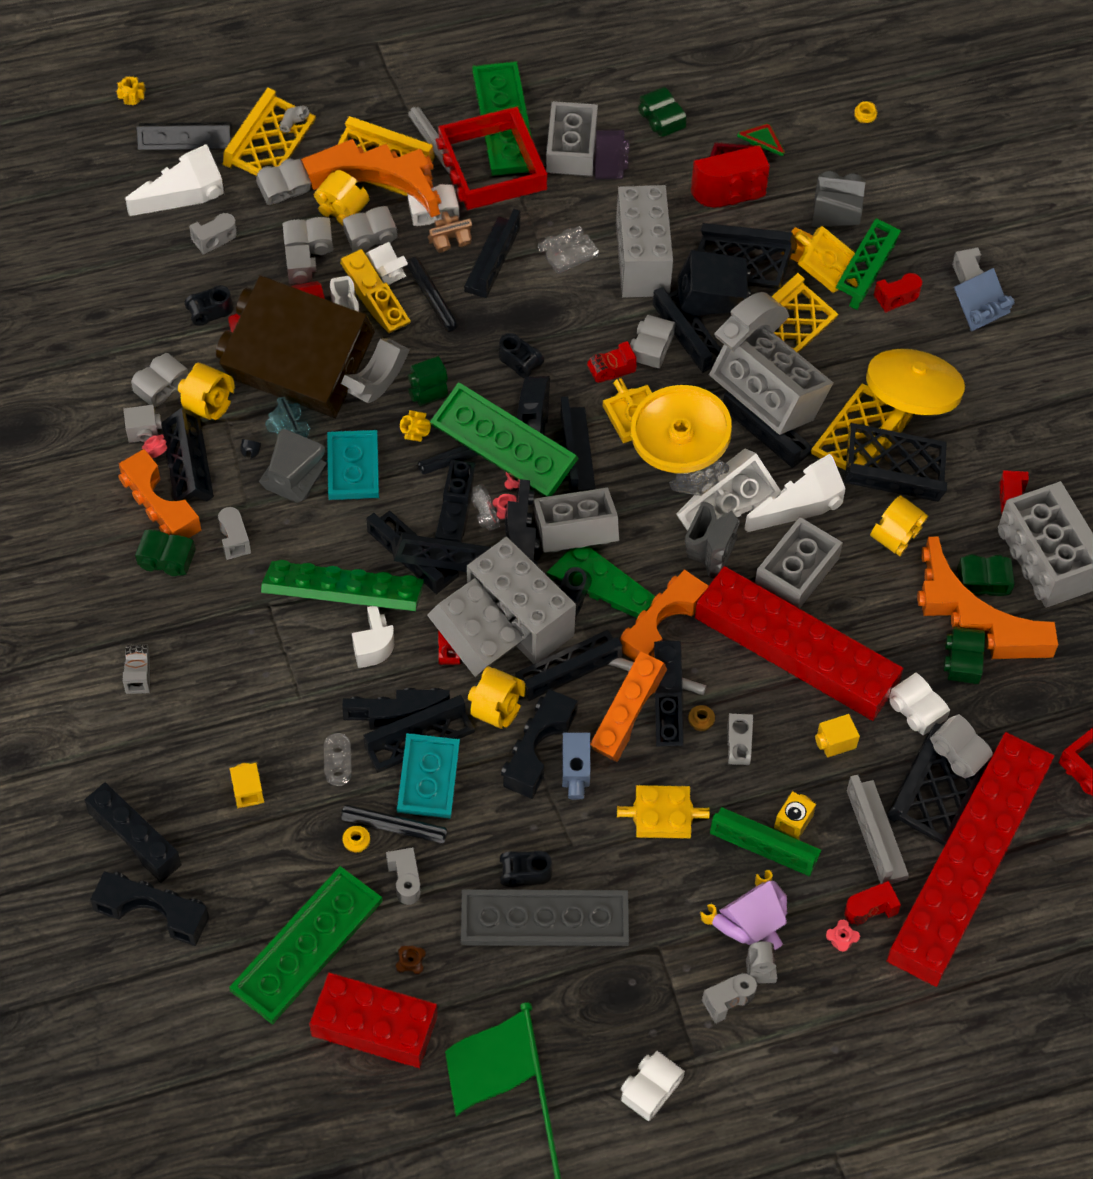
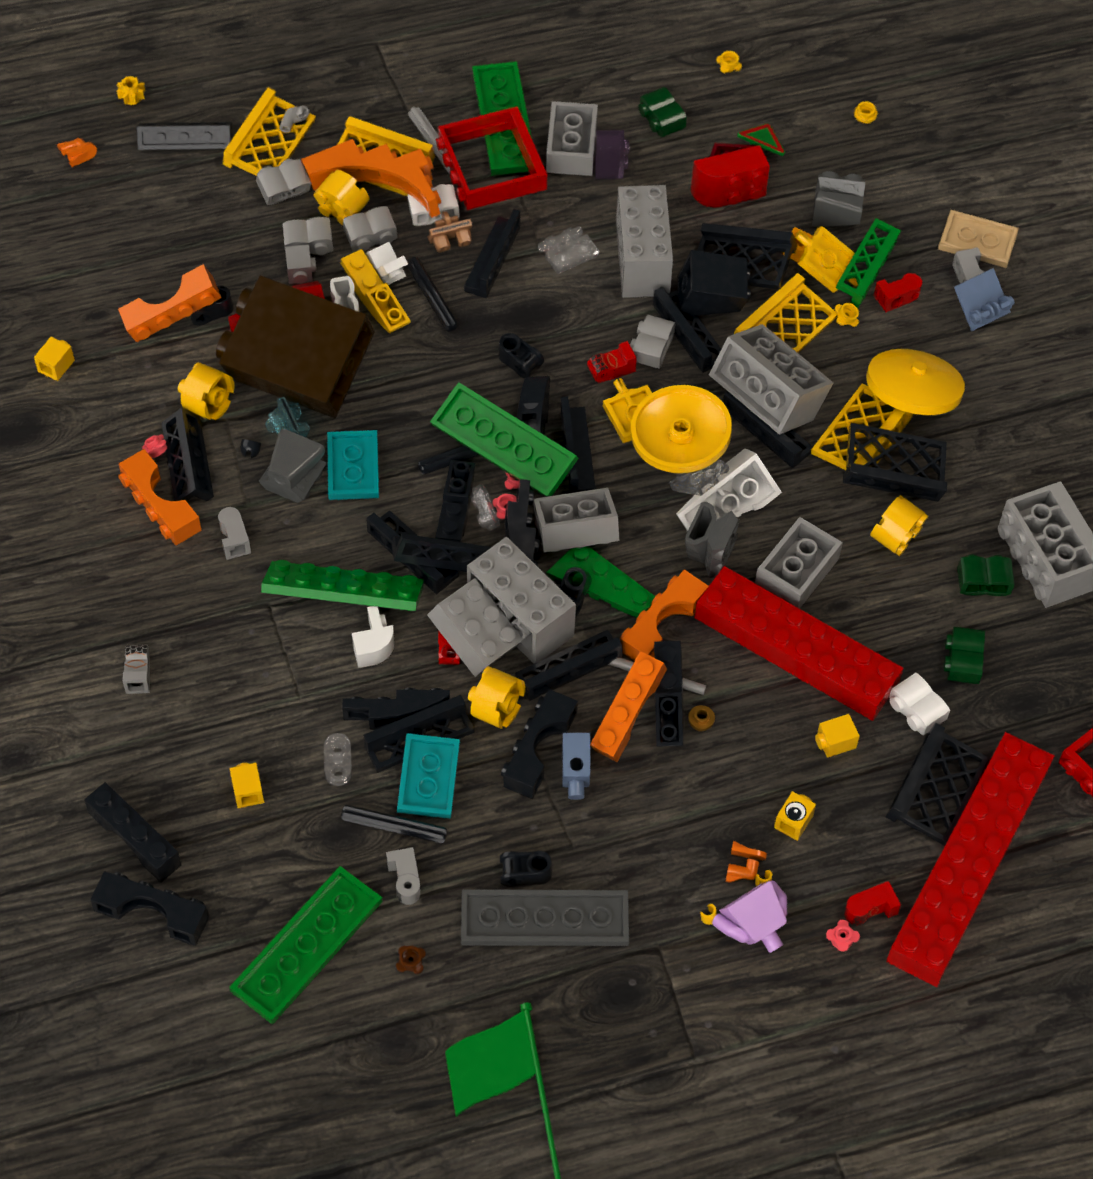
(54, 358): none -> yellow brick
(77, 151): none -> orange piece
(141, 423): light grey brick -> none
(159, 380): light grey brick -> none
(165, 552): dark green brick -> none
(186, 184): white wedge -> none
(195, 292): none -> orange arch
(213, 233): light grey leg -> none
(356, 846): yellow plate -> none
(373, 1020): red brick -> none
(379, 372): light grey arch -> none
(415, 426): yellow gear -> none
(428, 381): dark green brick -> none
(651, 1085): white brick -> none
(663, 812): yellow plate -> none
(727, 994): light grey leg -> none
(729, 62): none -> yellow plate
(739, 738): light grey leg -> none
(748, 316): light grey arch -> none
(749, 872): none -> orange piece
(762, 962): light grey leg -> none
(765, 841): green fence -> none
(810, 496): white wedge -> none
(847, 314): none -> yellow plate
(876, 831): light grey fence -> none
(961, 746): light grey brick -> none
(970, 232): none -> tan tile
(1004, 634): orange arch -> none
(1012, 485): red leg -> none

